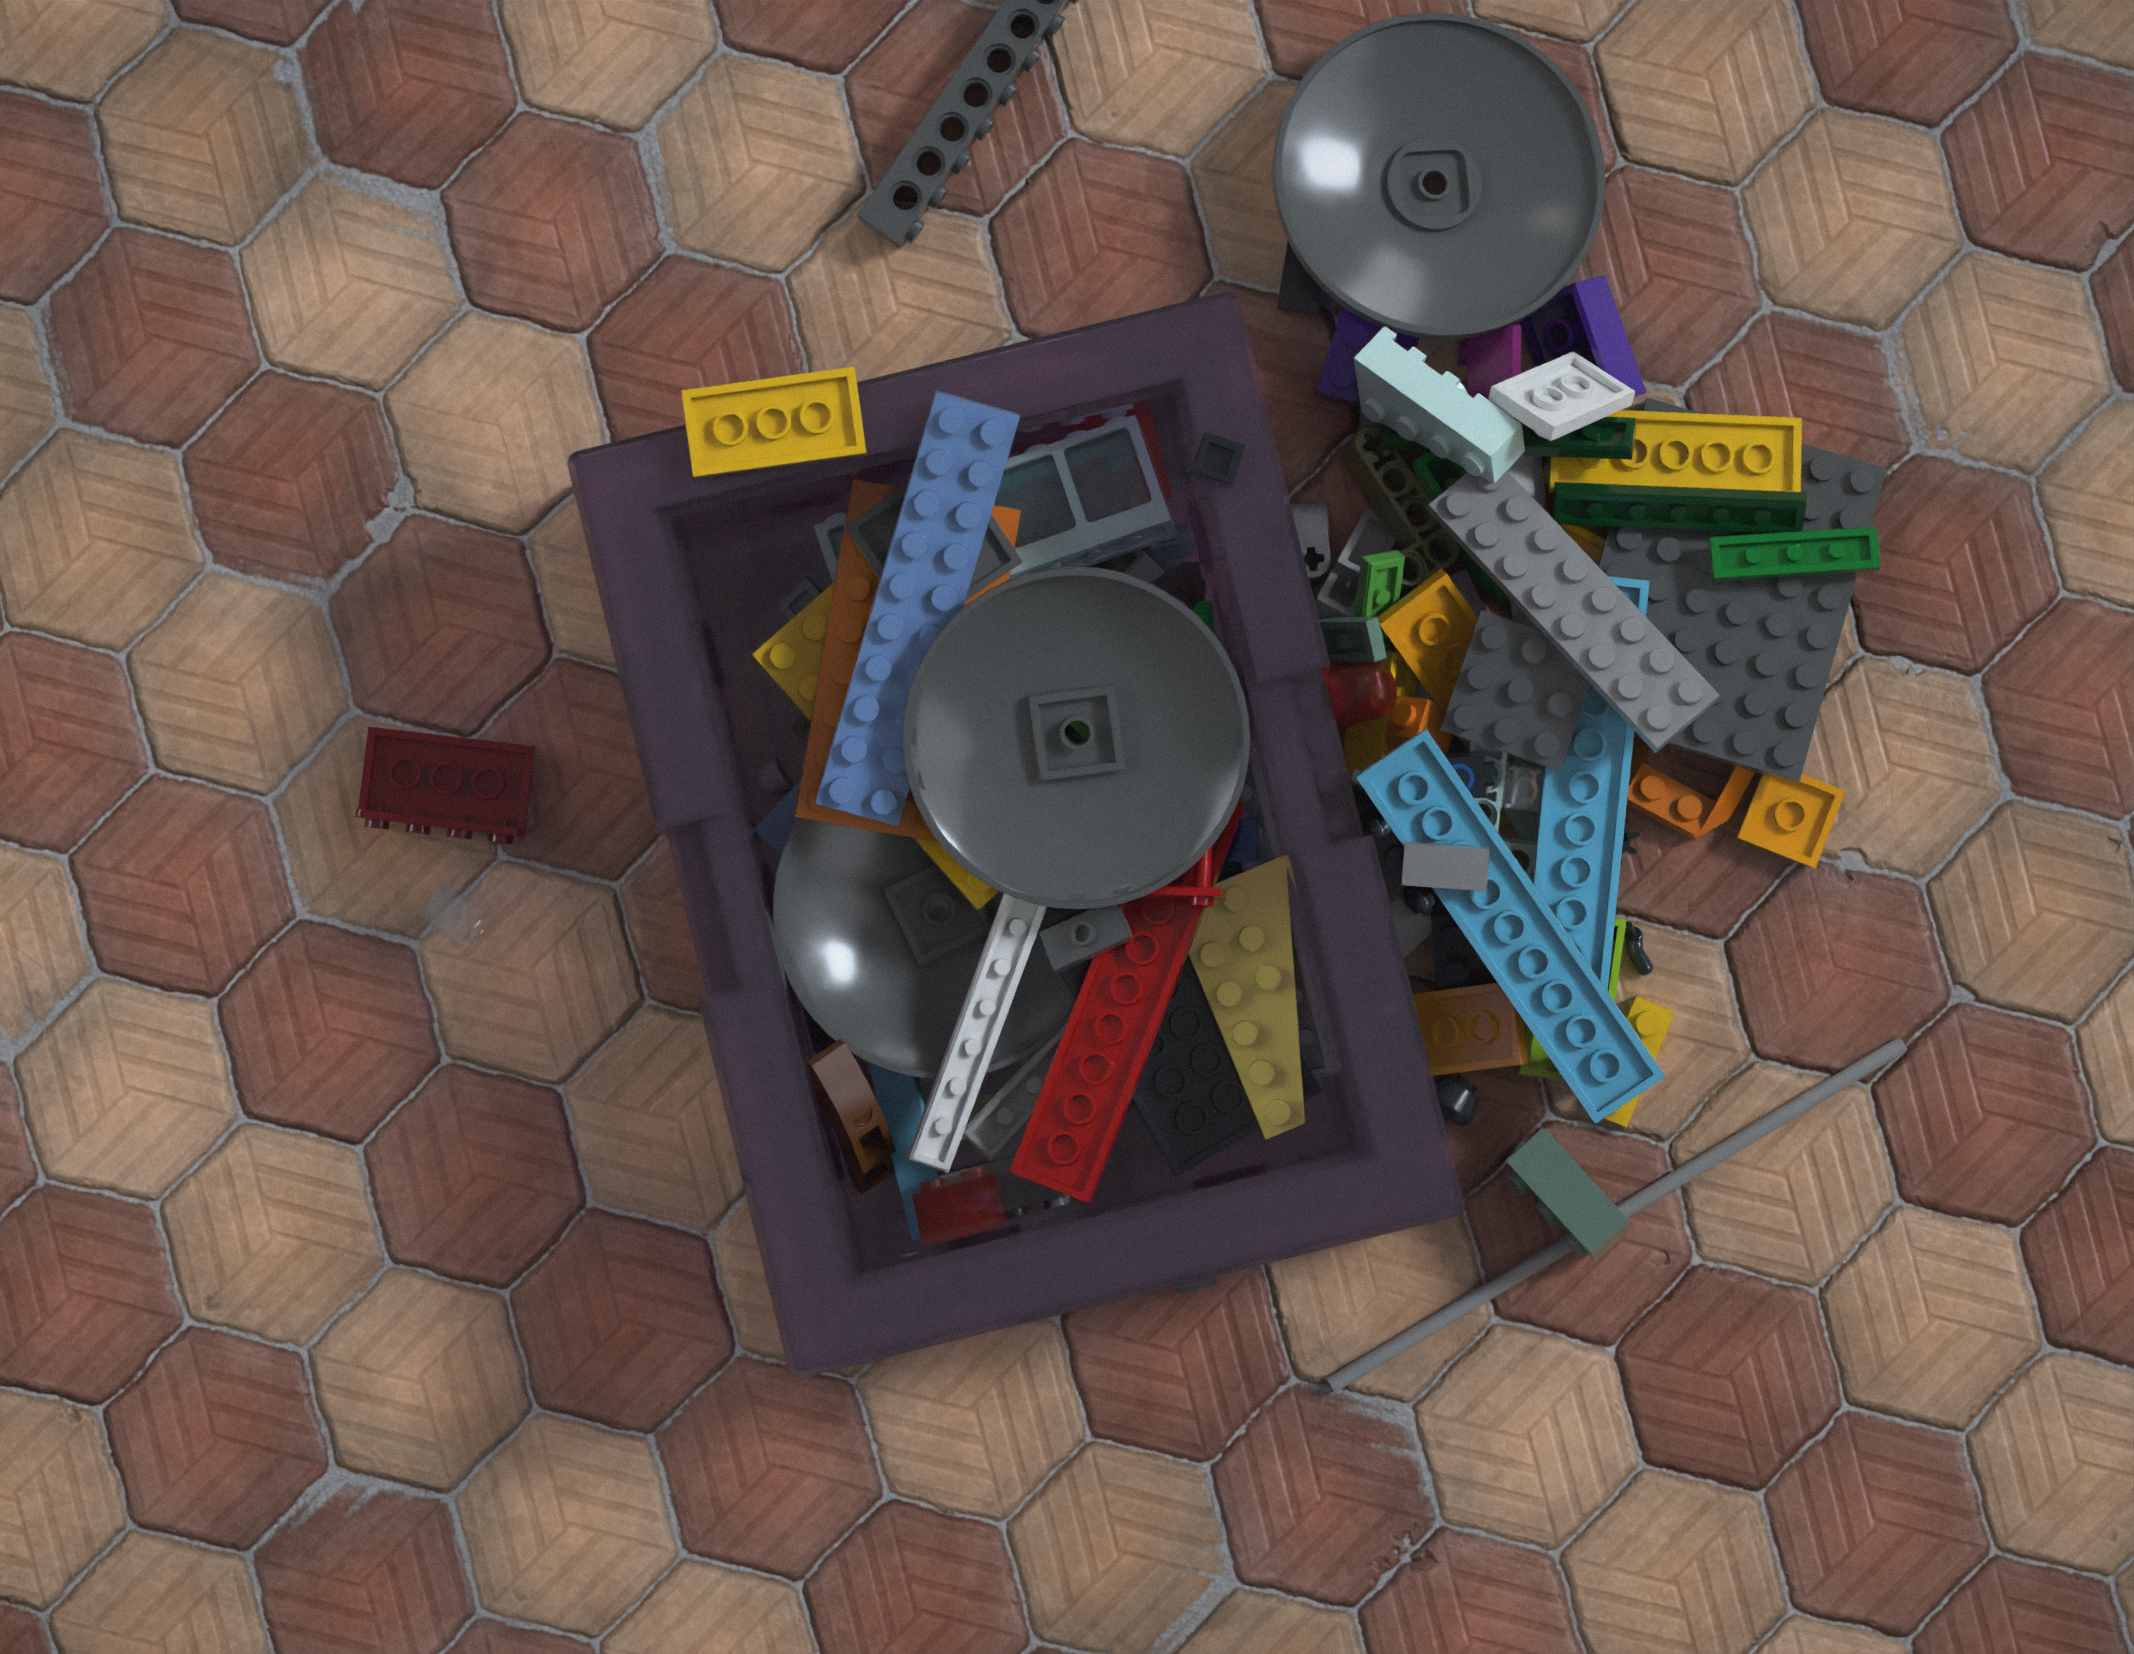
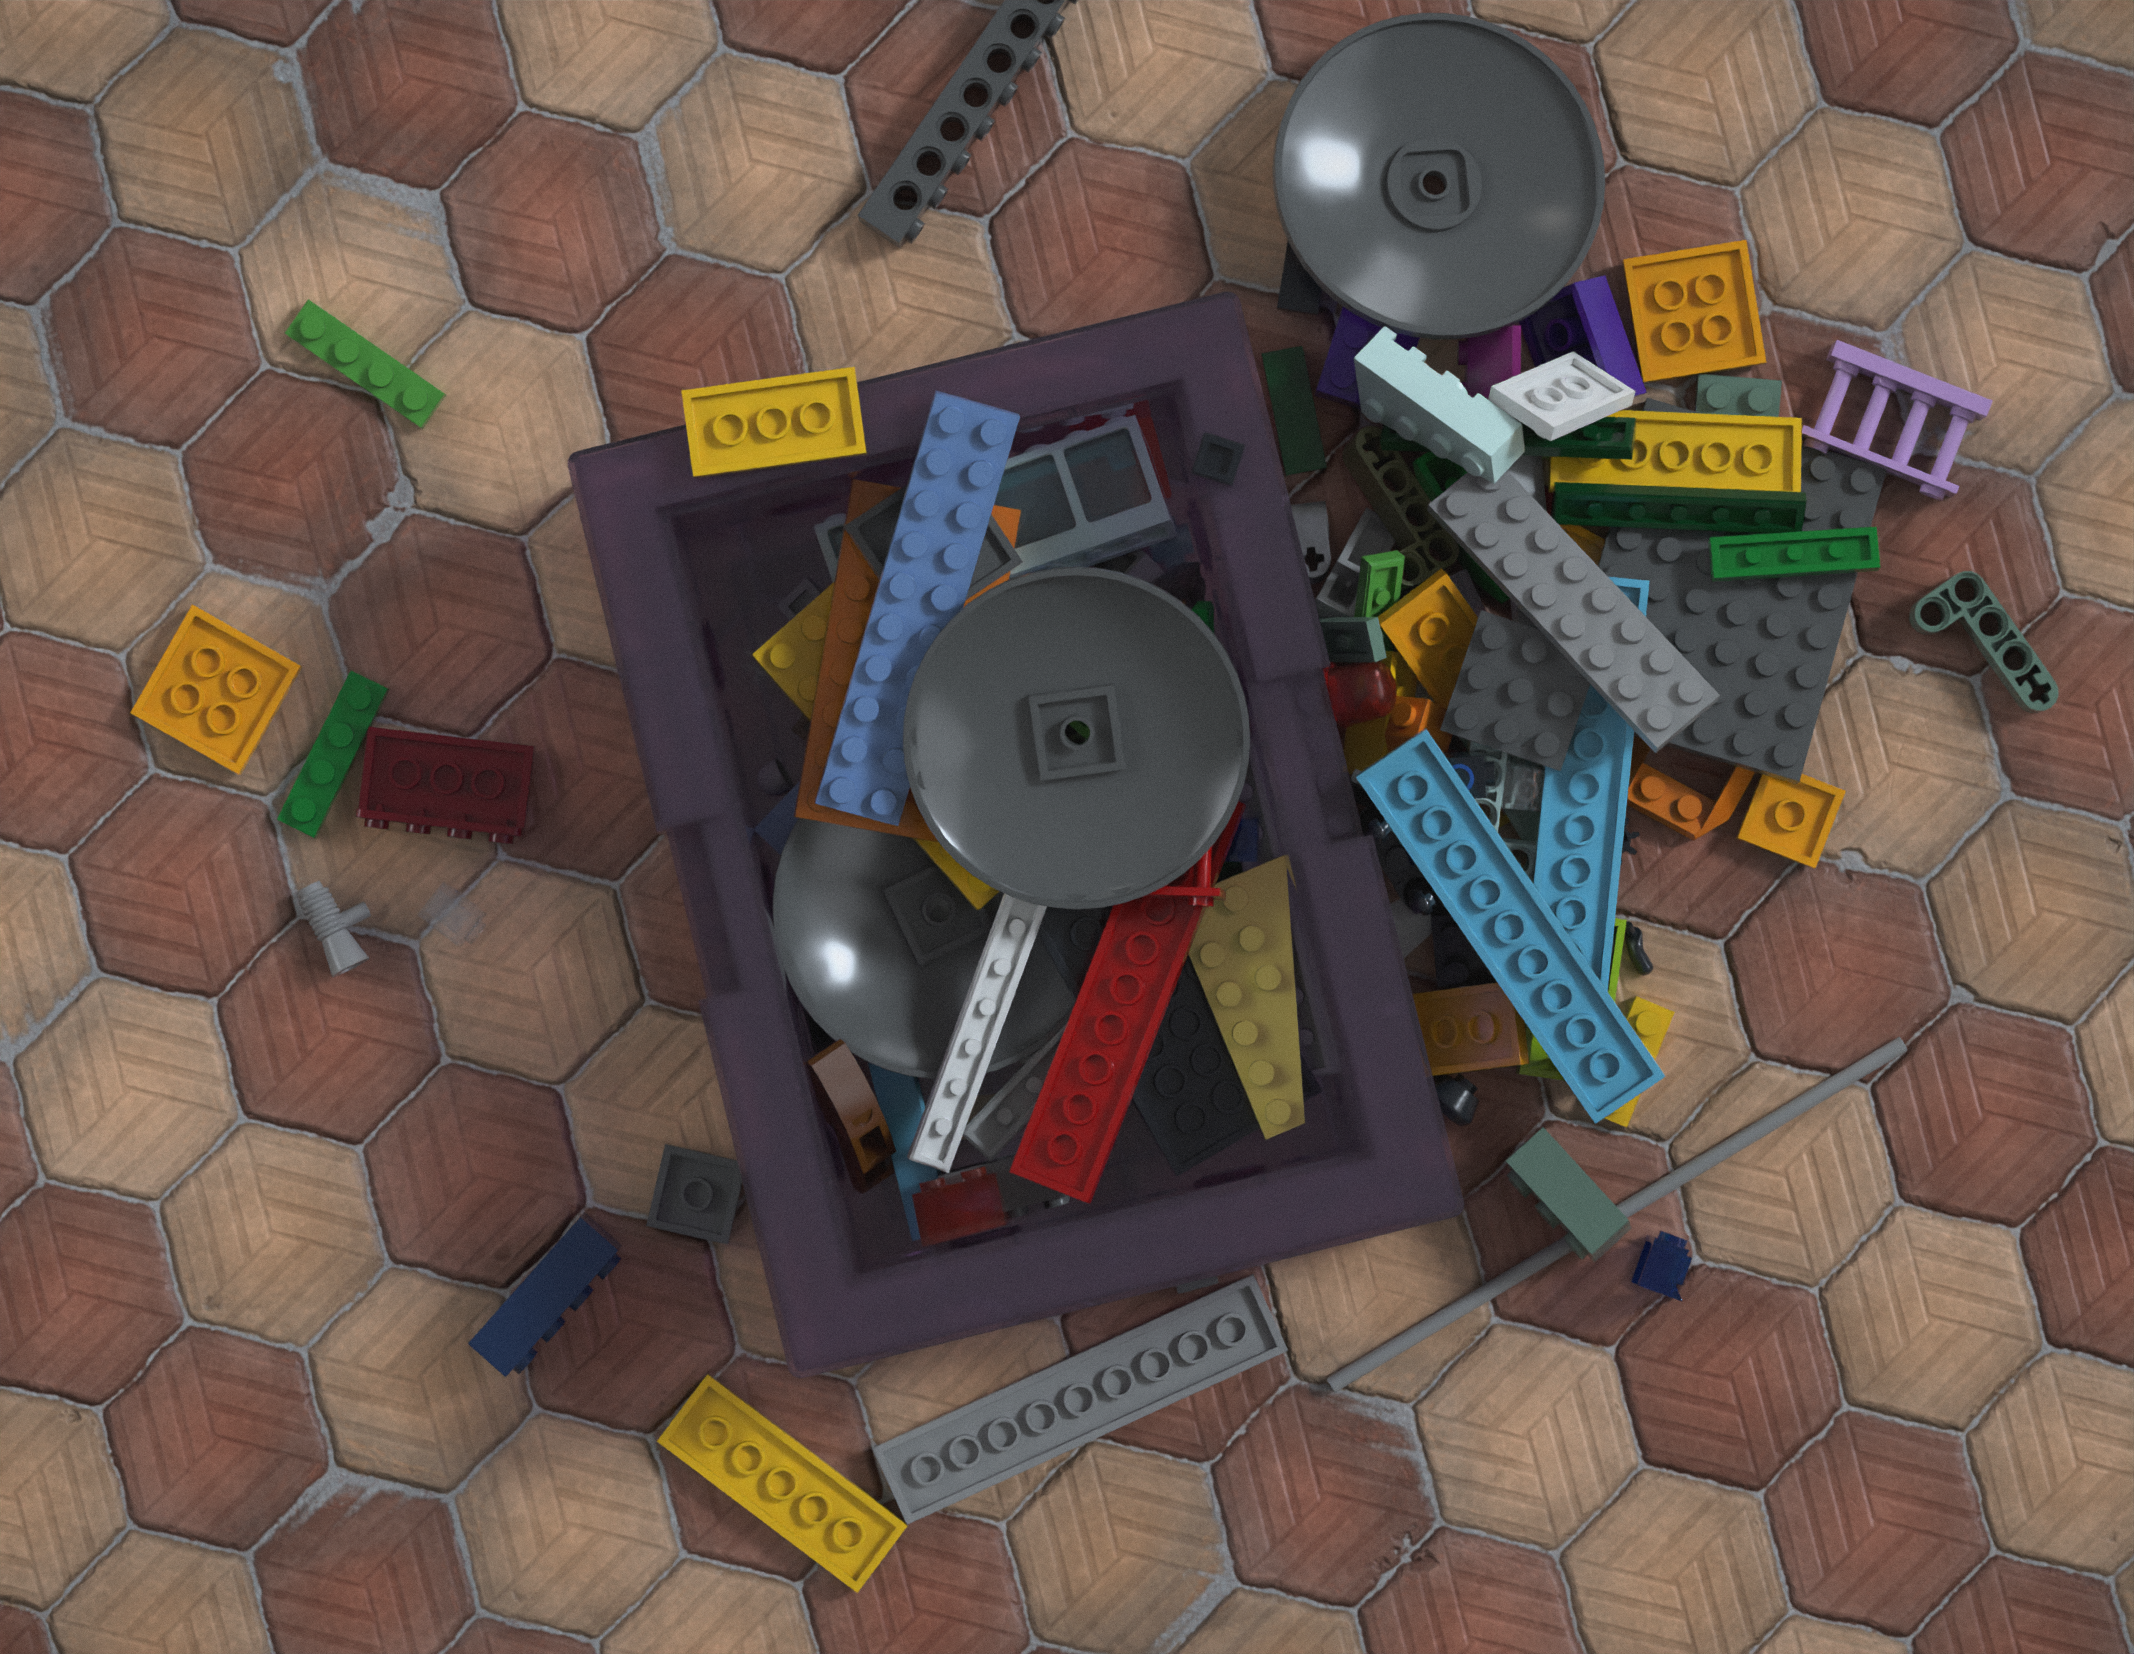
(216, 689): none -> light orange plate
(331, 927): none -> light grey piece
(333, 754): none -> green plate
(365, 364): none -> bright green plate
(545, 1294): none -> dark blue piece
(696, 1194): none -> dark grey plate
(782, 1483): none -> yellow plate
(1080, 1399): none -> light grey plate
(1085, 936): dark grey plate -> none
(1293, 411): none -> dark green tile
(1445, 866): light grey tile -> none
(1662, 1264): none -> clear blue window
(1694, 311): none -> light orange plate
(1737, 395): none -> sand green plate
(1925, 393): none -> lavender fence
(1990, 646): none -> sand green beam

